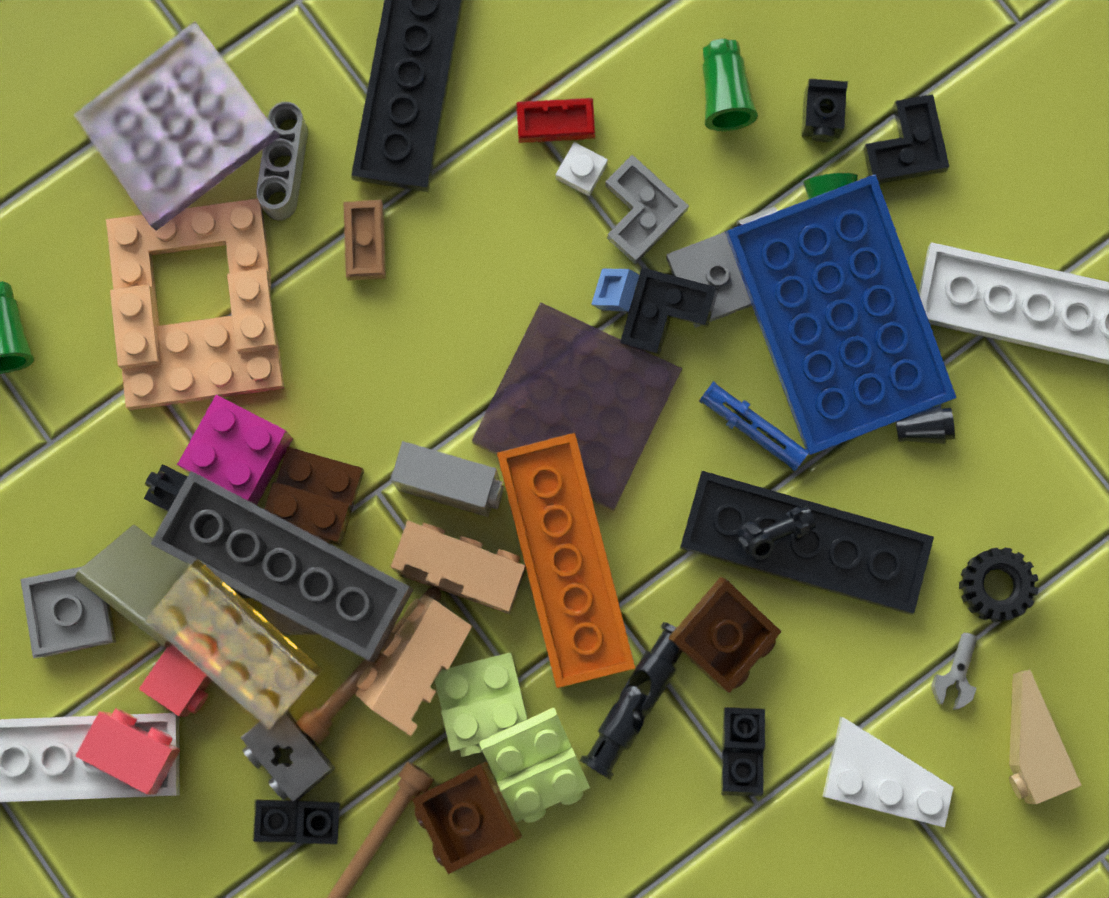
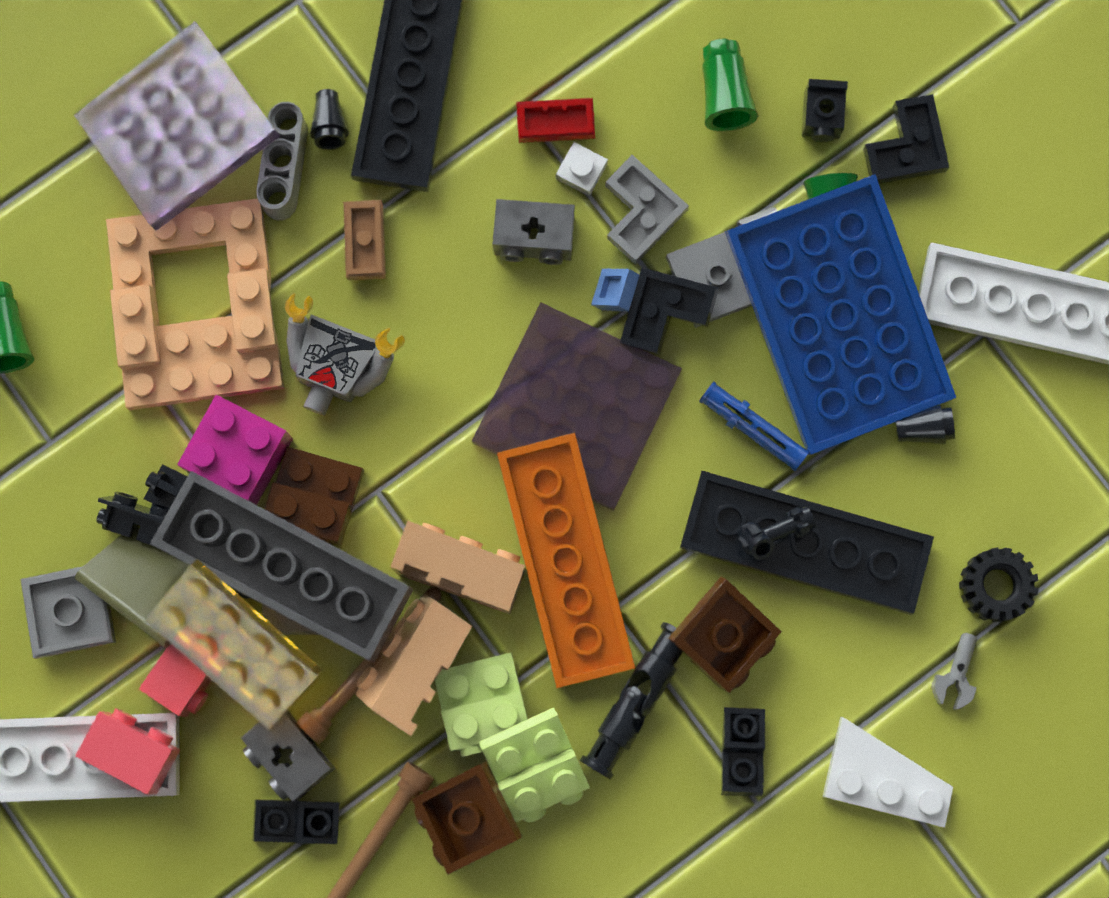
(124, 513): none -> black hinge
(328, 121): none -> black cone
(335, 358): none -> light grey torso
(447, 479): light grey brick -> none
(517, 218): none -> flat silver brick
(1036, 750): tan slope -> none

